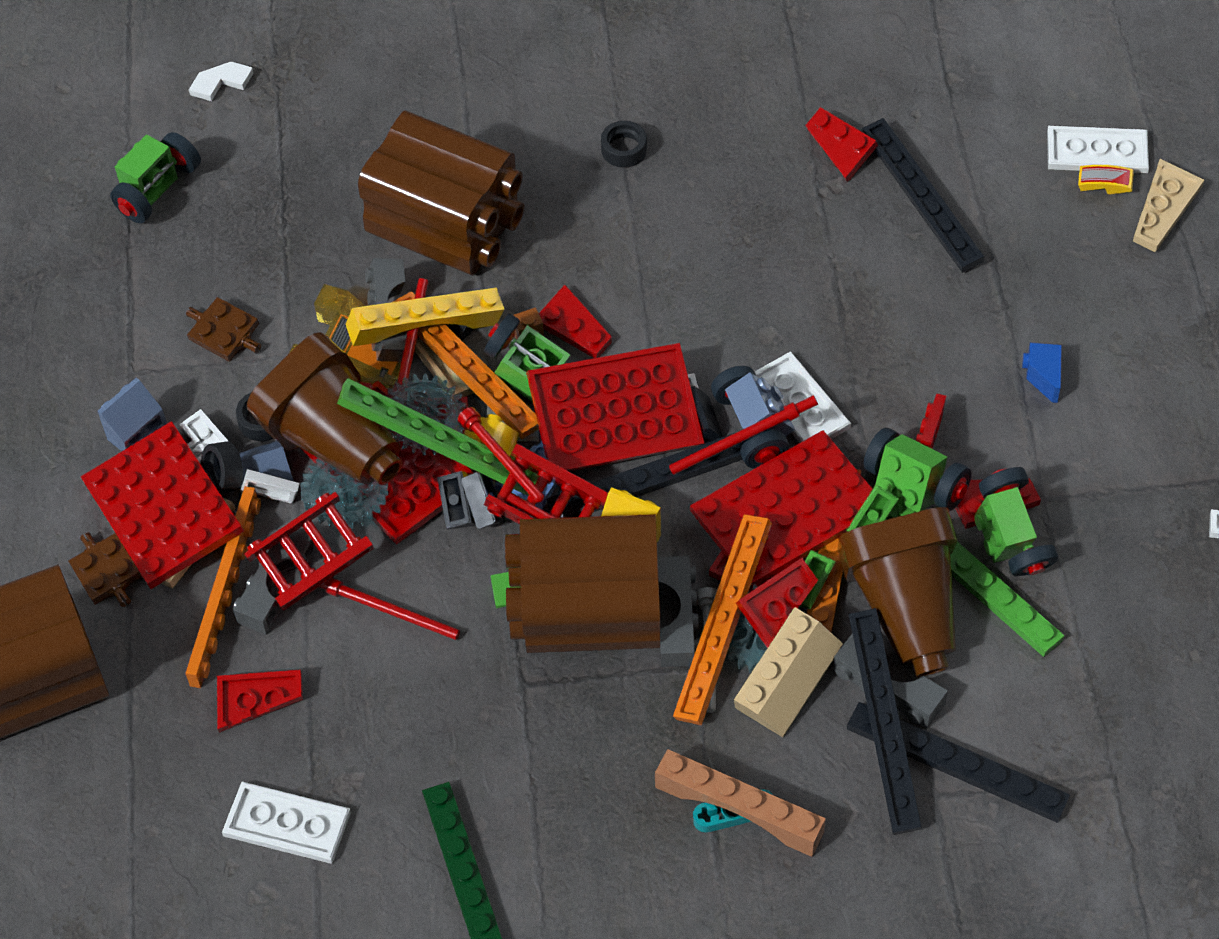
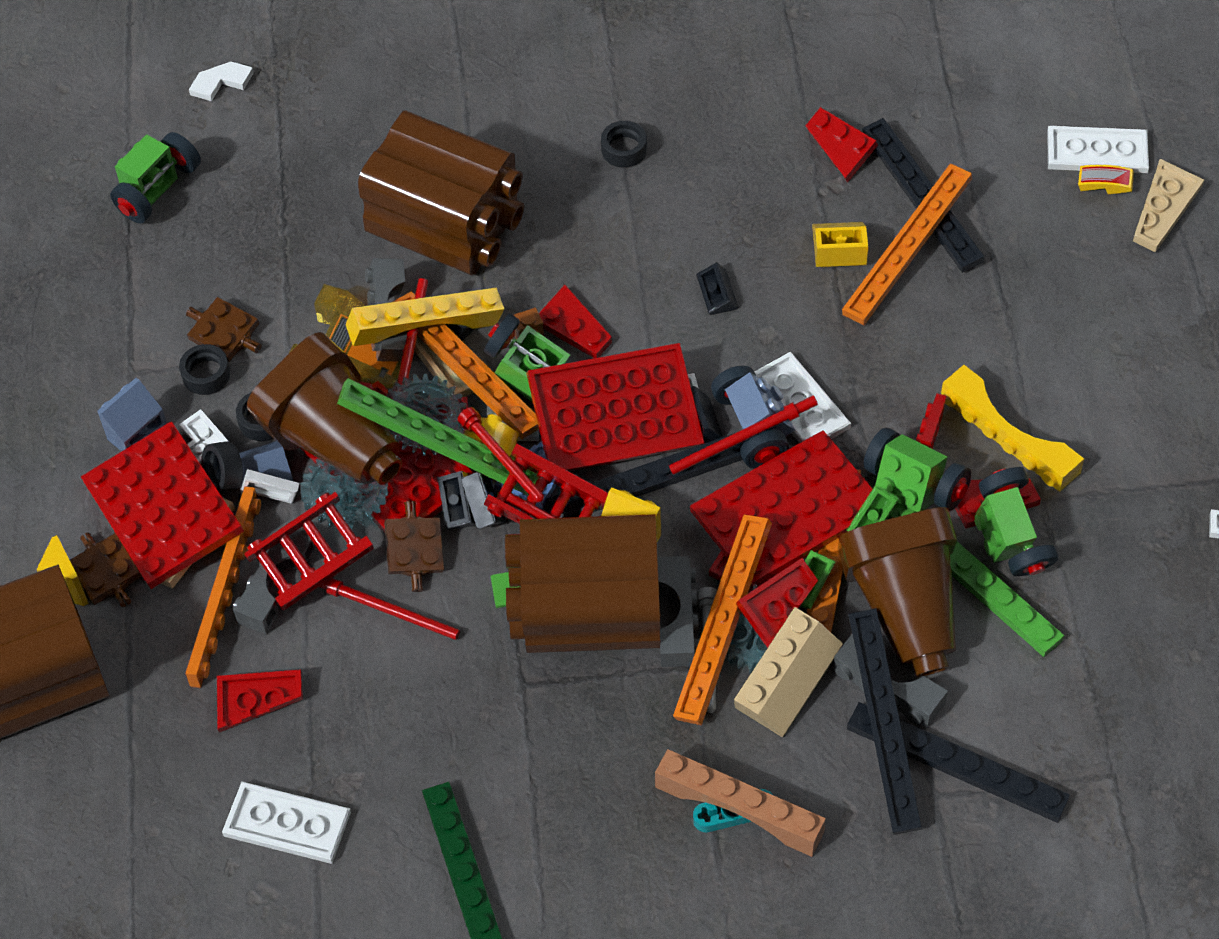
(56, 555): none -> yellow slope
(202, 353): none -> black tyre
(414, 546): none -> reddish brown plate
(717, 289): none -> black slope
(840, 244): none -> yellow slope
(906, 244): none -> orange plate
(1044, 368): blue slope -> none
(1050, 460): none -> yellow arch

